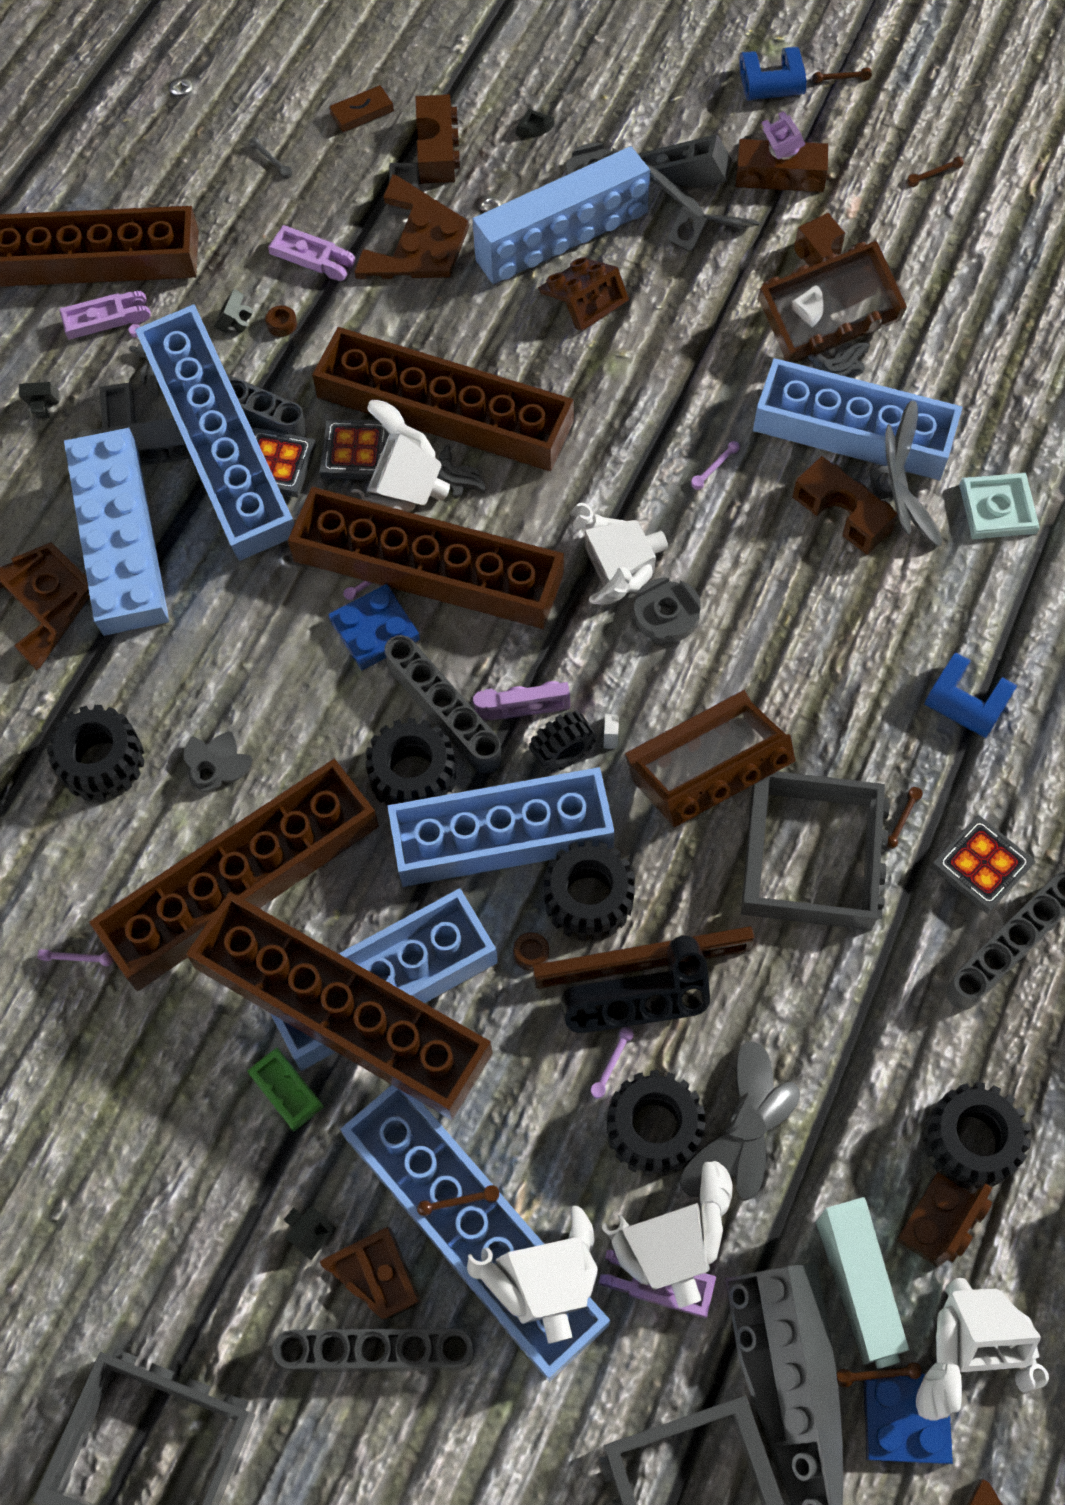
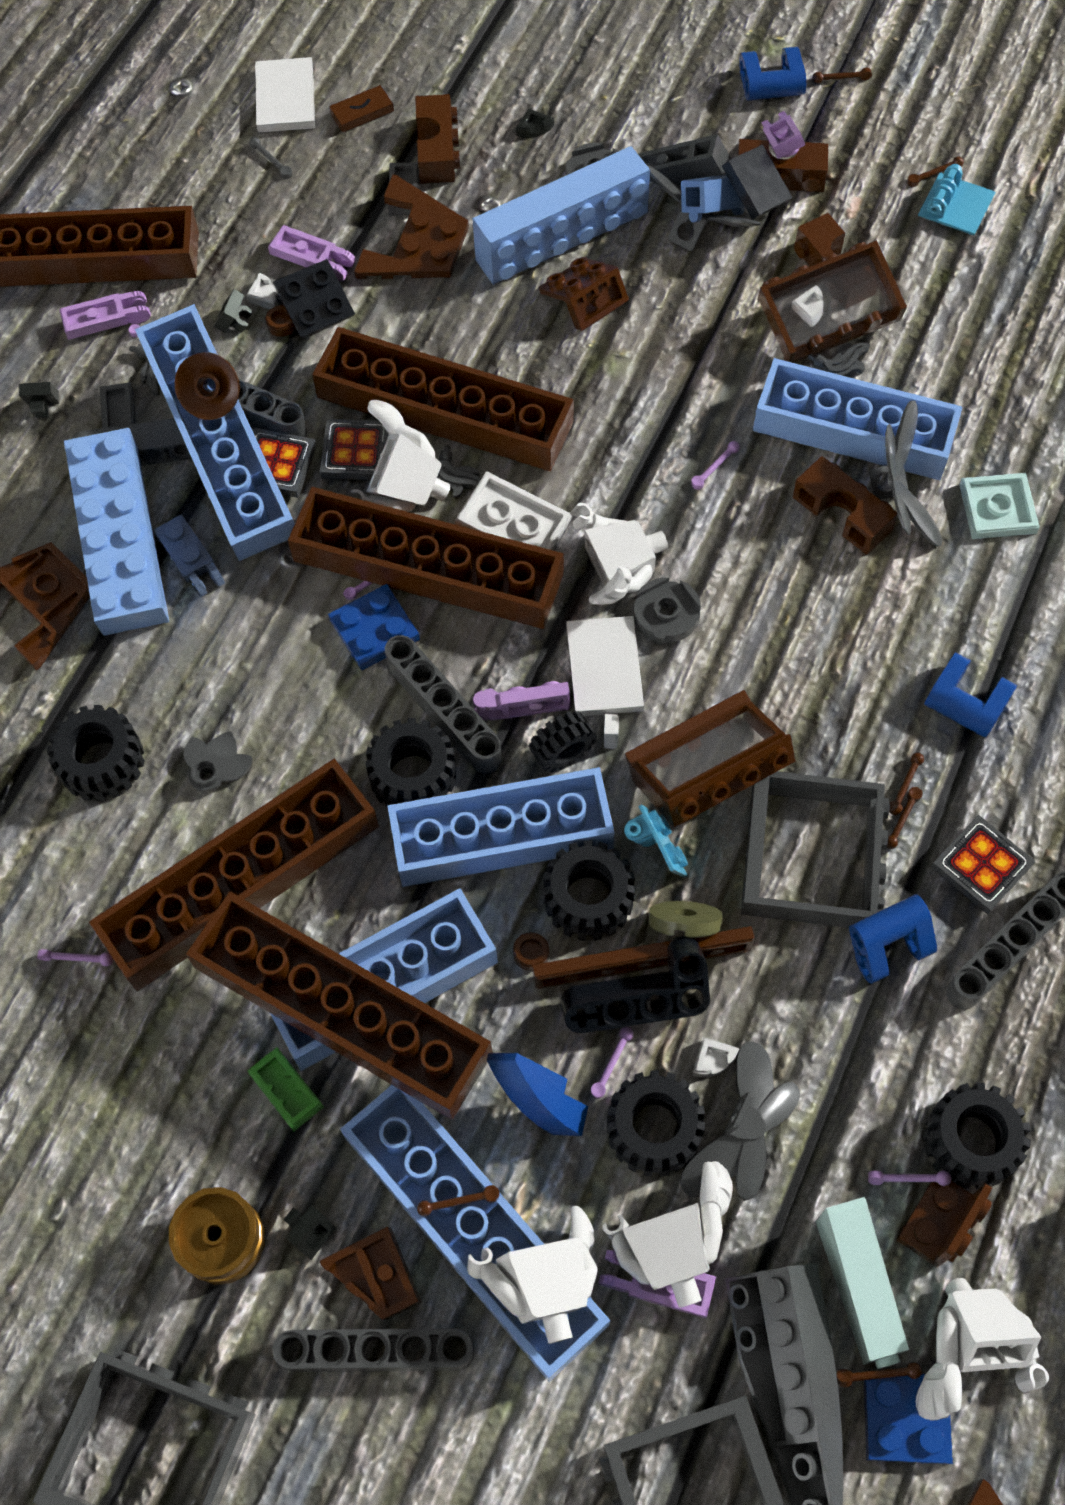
(187, 553): none -> sand blue hinge
(193, 390): none -> reddish brown dish
(205, 1216): none -> pearl gold wheel
(262, 292): none -> white tile
(284, 94): none -> white tile
(313, 298): none -> black hinge
(513, 513): none -> white tile
(539, 1094): none -> blue slope
(604, 666): none -> white tile
(652, 829): none -> medium azure hinge
(687, 916): none -> olive tile
(708, 196): none -> medium blue brick
(713, 1058): none -> white tile
(757, 181): none -> black tile
(877, 1178): none -> lavender hinge
(895, 806): none -> reddish brown hinge
(903, 919): none -> blue connector
(956, 201): none -> medium azure hinge

